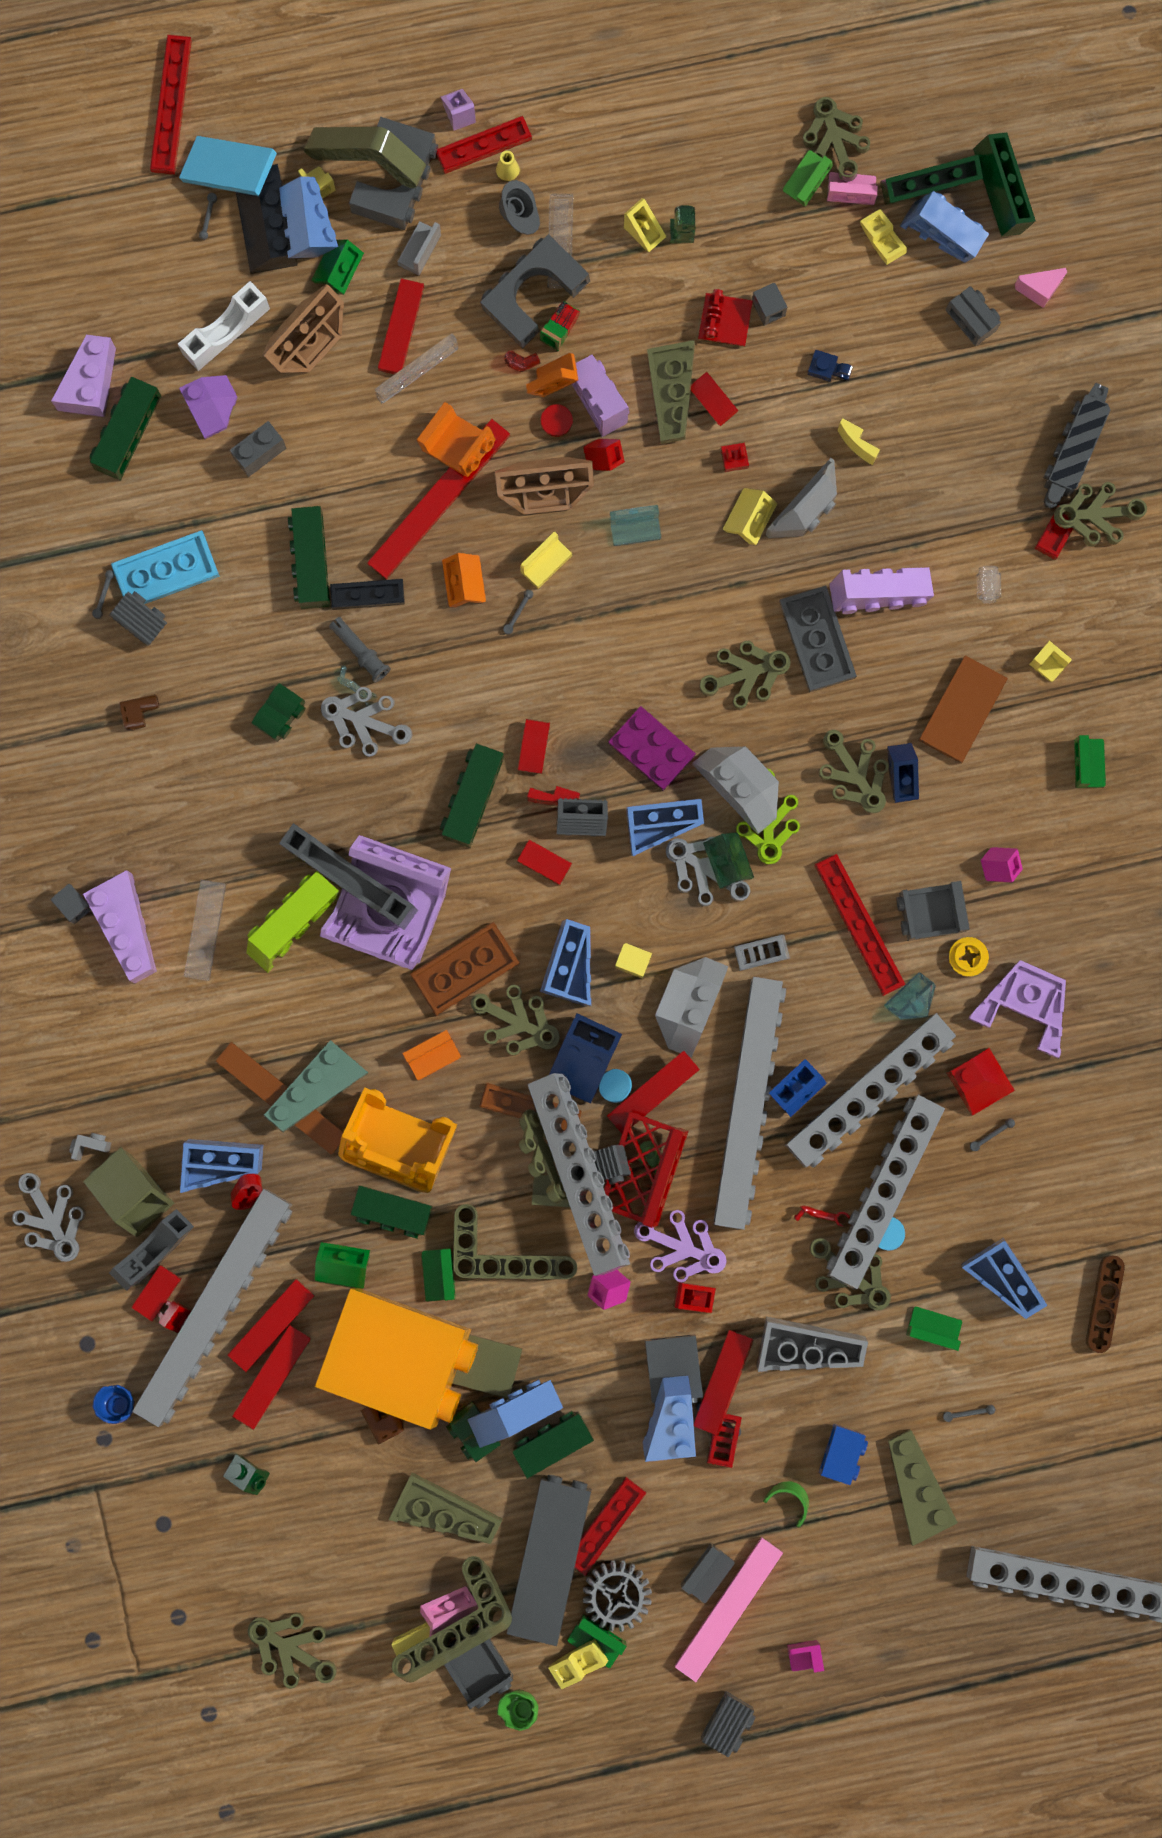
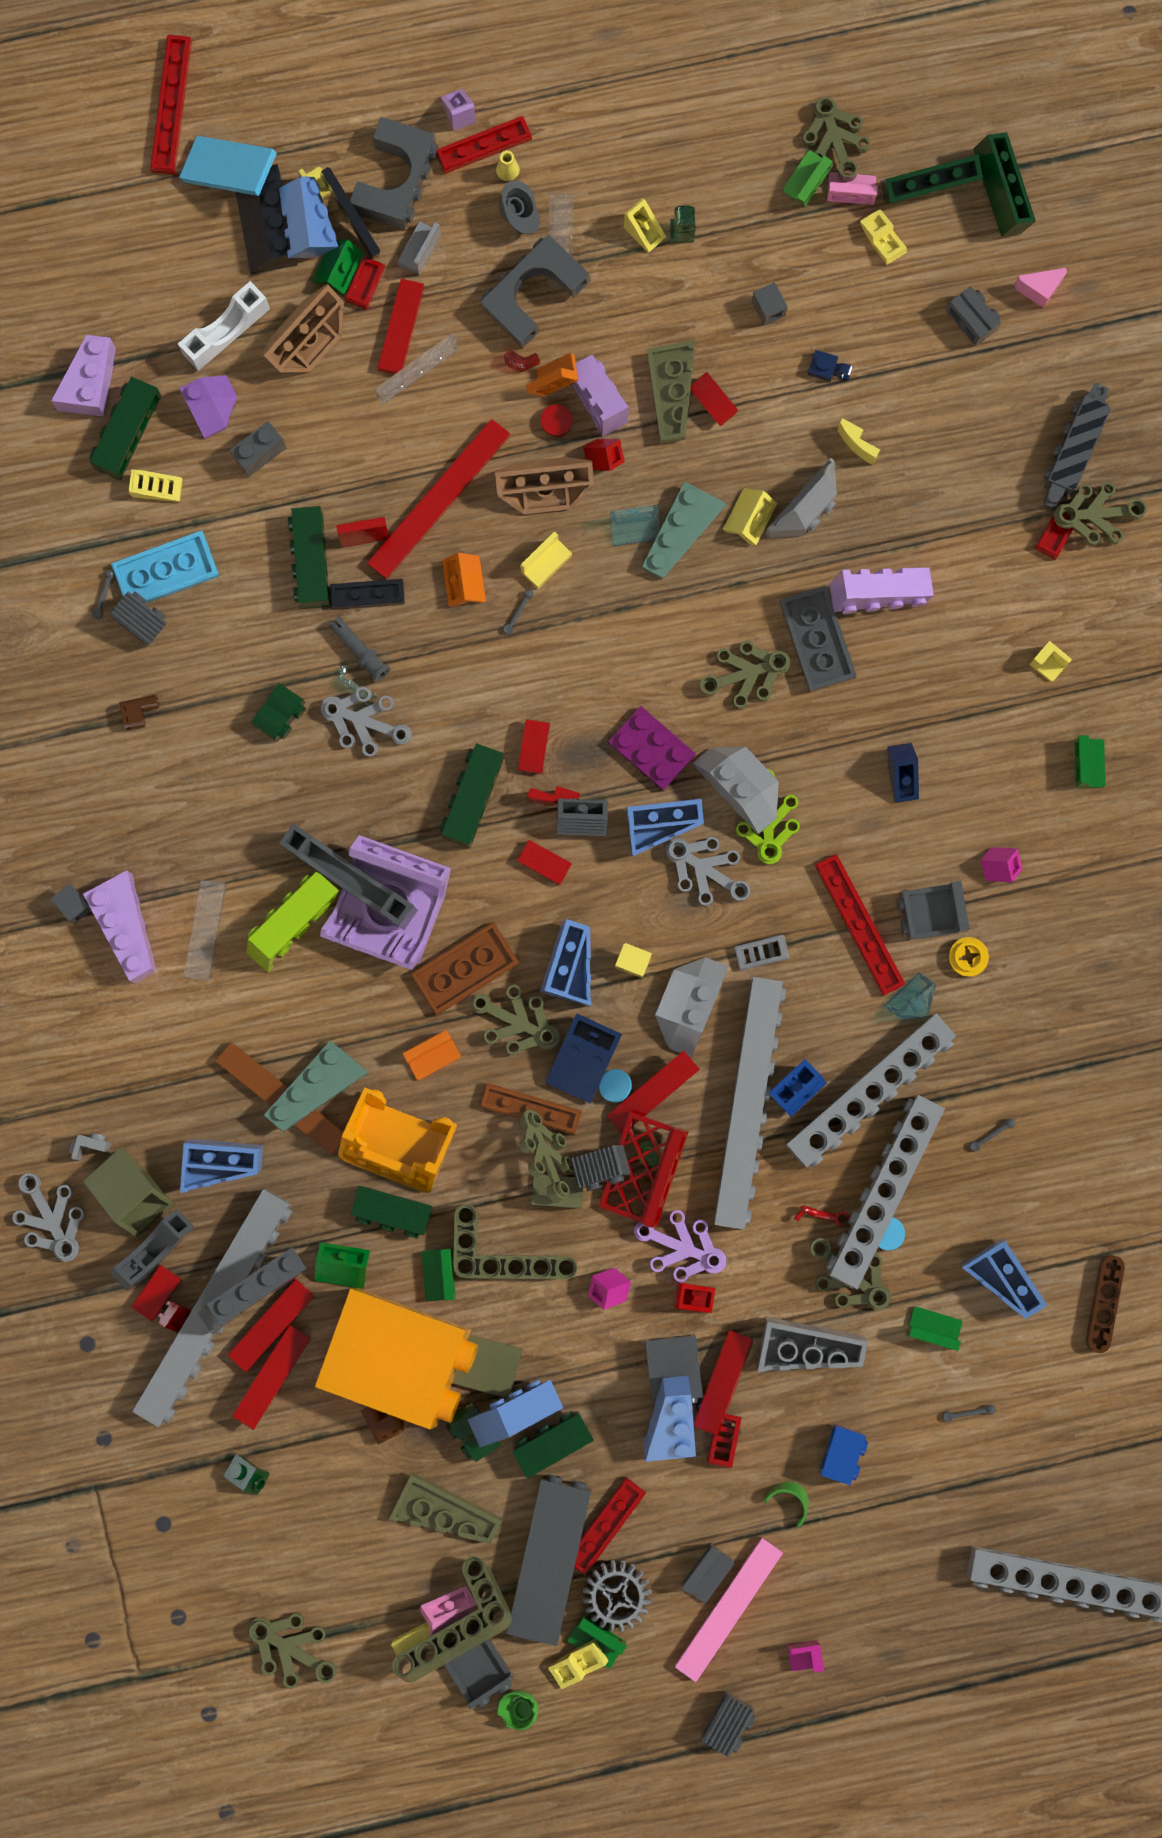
(113, 1404): blue hair -> none
(144, 493): none -> light yellow slope
(212, 198): dark grey hinge -> none
(246, 1191): red beam -> none
(251, 1290): none -> dark grey arch
(350, 213): none -> black tile
(362, 532): none -> red tile
(365, 282): none -> red tile
(366, 145): olive beam -> none
(455, 441): orange panel -> none
(559, 326): leg -> none
(559, 1141): light grey brick -> none
(685, 522): none -> sand green wing
(725, 319): red hinge -> none
(728, 859): clear green panel -> none
(734, 457): red tile -> none
(856, 774): olive plant -> none
(921, 1496): olive wing -> none
(946, 225): medium blue wedge -> none
(963, 709): dark orange tile -> none
(980, 1081): red slope -> none
(988, 584): clear brick -> none
(1033, 995): lavender wing -> none

